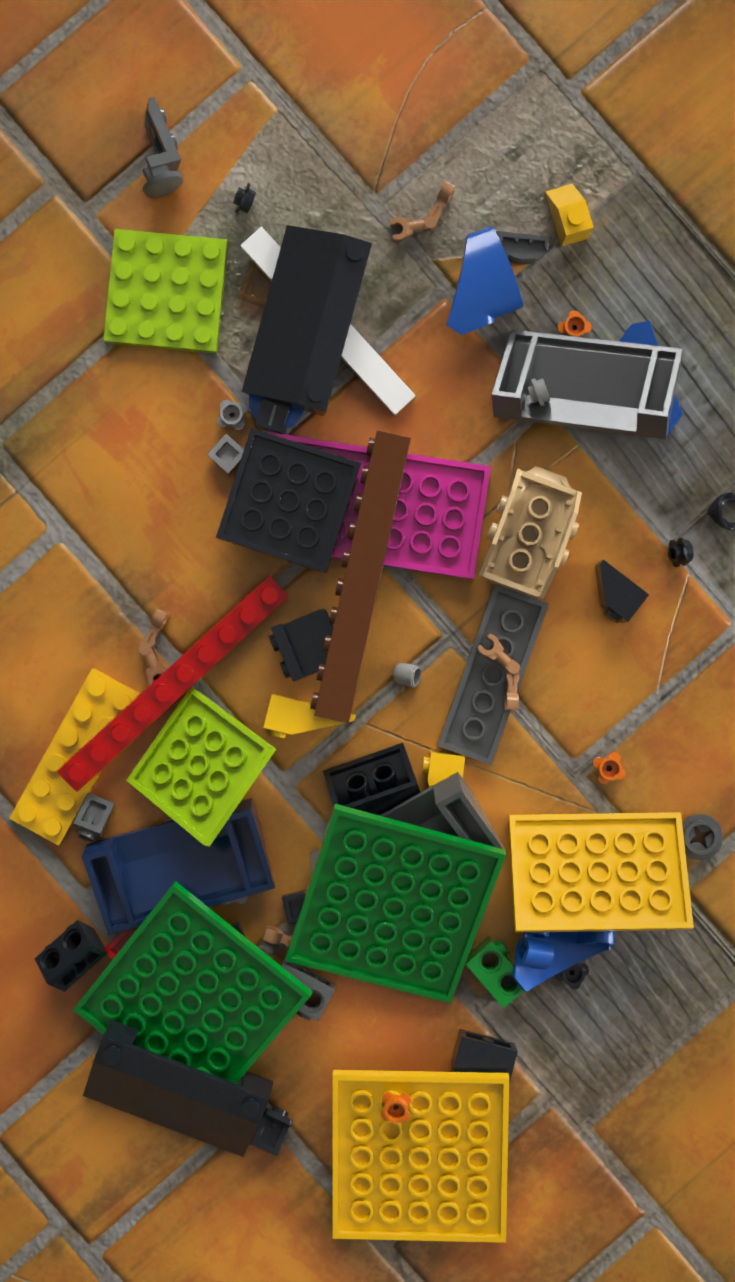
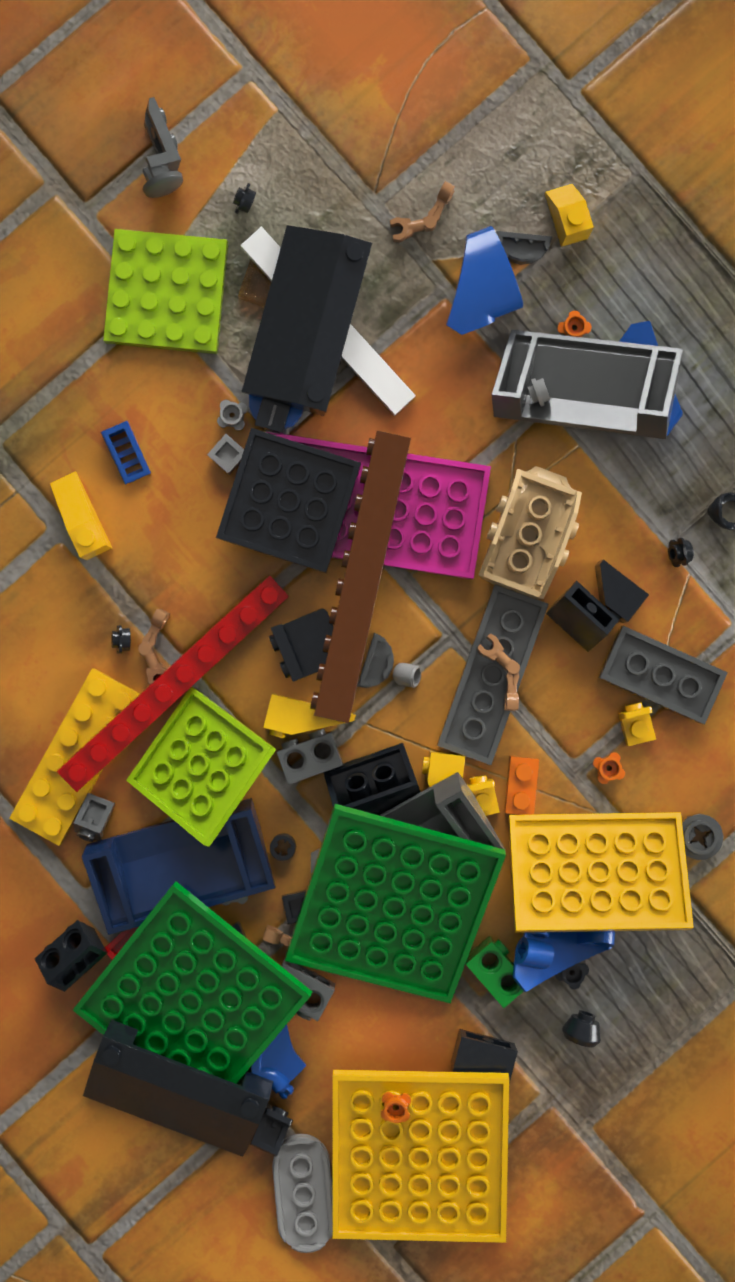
(80, 517): none -> yellow slope
(107, 434): none -> blue slope
(121, 639): none -> black plate
(275, 842): none -> black bush
(279, 1064): none -> blue arm
(303, 1193): none -> light grey tile
(312, 763): none -> dark grey brick
(377, 663): none -> dark grey tile
(484, 793): none -> yellow bracket
(521, 785): none -> orange plate
(582, 616): none -> black brick
(582, 1029): none -> black cone
(637, 724): none -> yellow bracket
(662, 675): none -> dark grey plate

